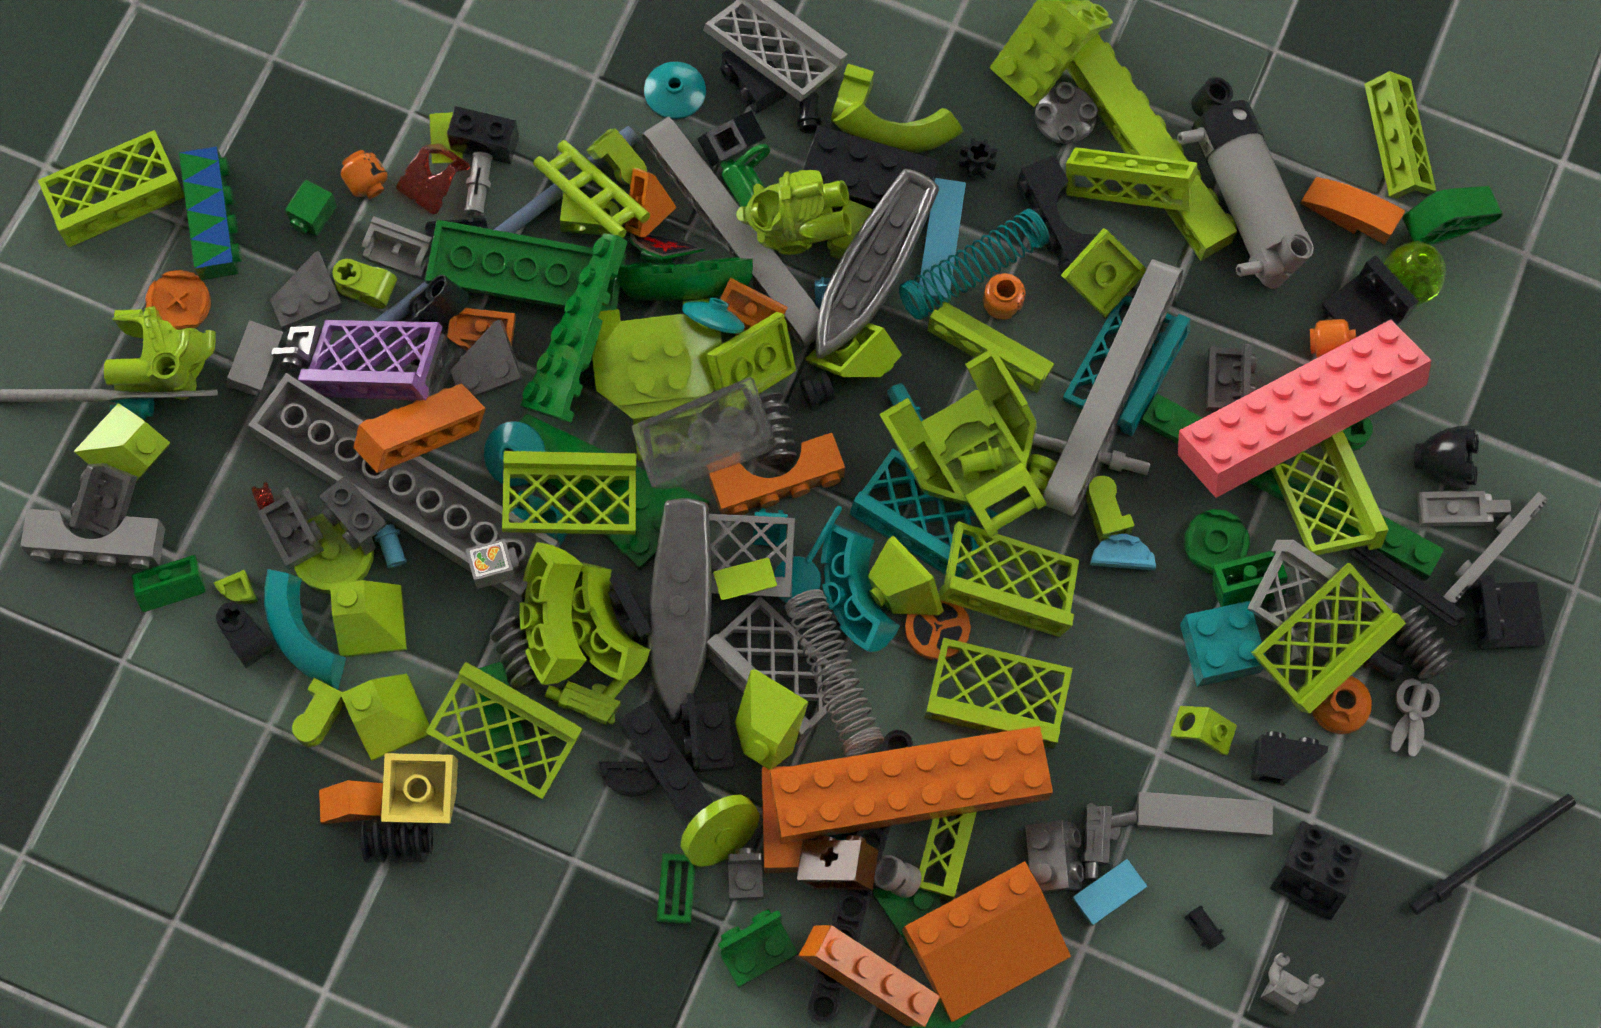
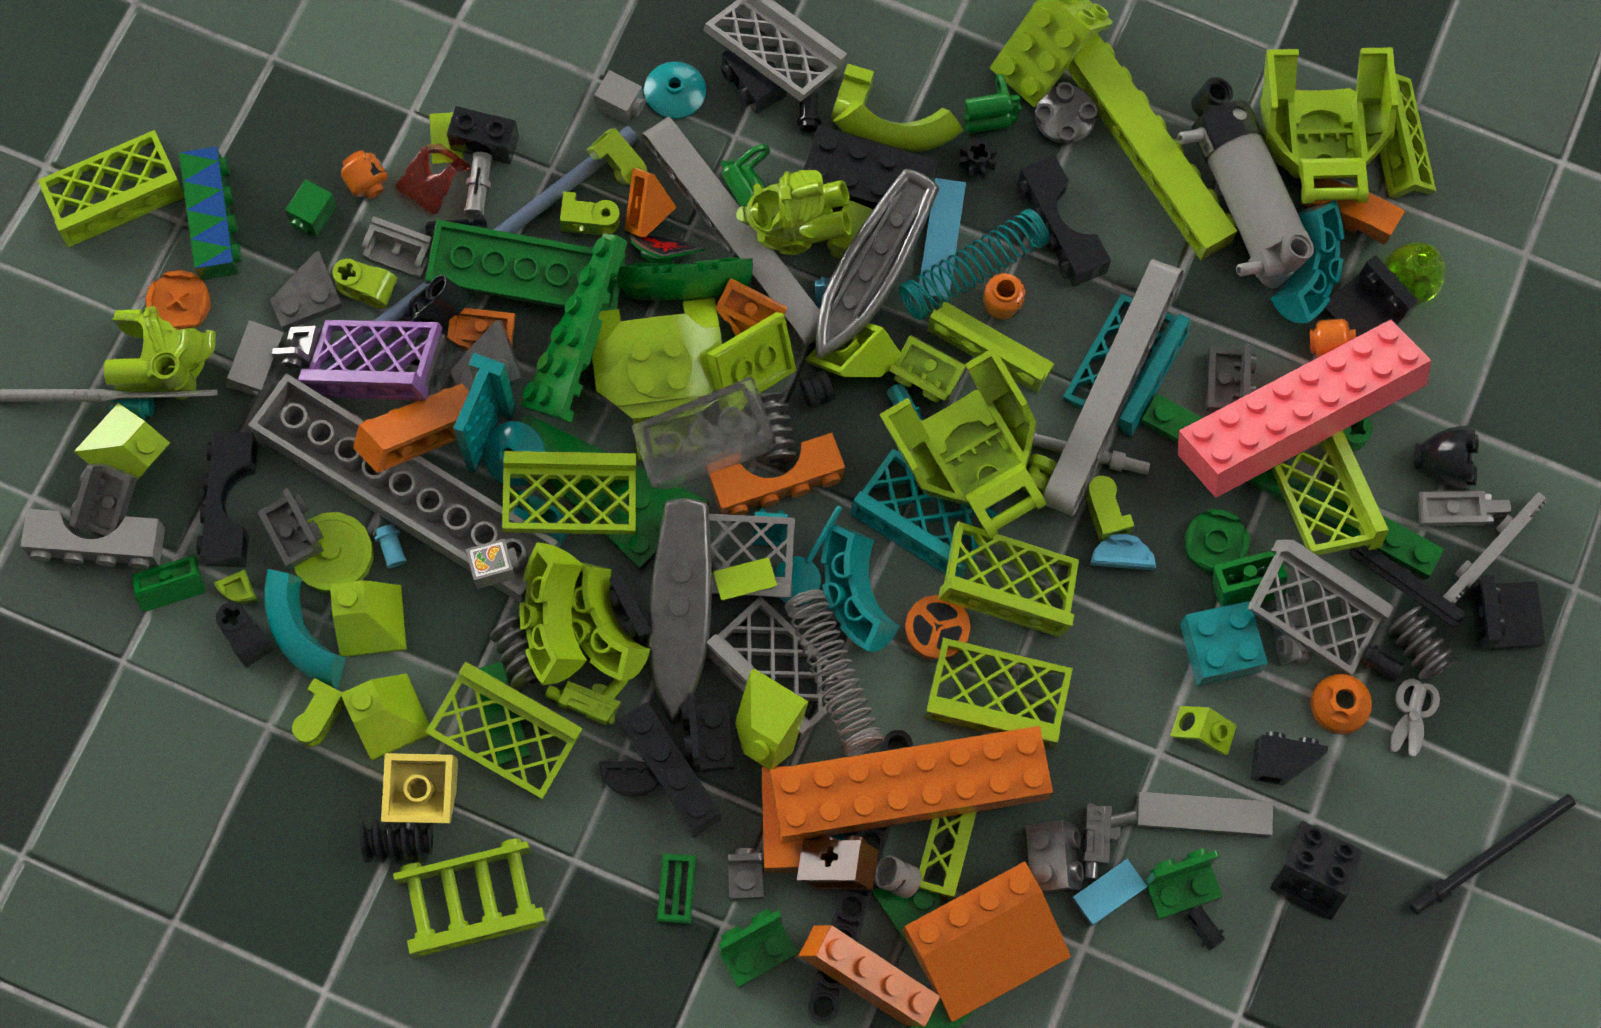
(231, 460): none -> black arch
(263, 495): clear red bush -> none
(350, 802): orange slope -> none
(353, 513): dark grey bracket -> none
(485, 404): none -> teal fence
(493, 923): none -> lime fence
(589, 173): lime bar -> none
(619, 98): none -> light grey brick
(714, 315): teal dish -> none
(719, 830): lime wheel -> none
(731, 138): black slope -> none
(903, 582): lime slope -> none
(927, 369): none -> lime bracket
(981, 461): lime pin -> none
(993, 110): none -> green piece
(1104, 272): lime tile -> none
(1132, 169): lime fence -> none
(1183, 884): none -> green bracket
(1286, 990): light grey piece -> none
(1308, 287): none -> teal brick
(1329, 130): none -> lime piece
(1340, 664): lime fence -> none
(1452, 214): green beam -> none

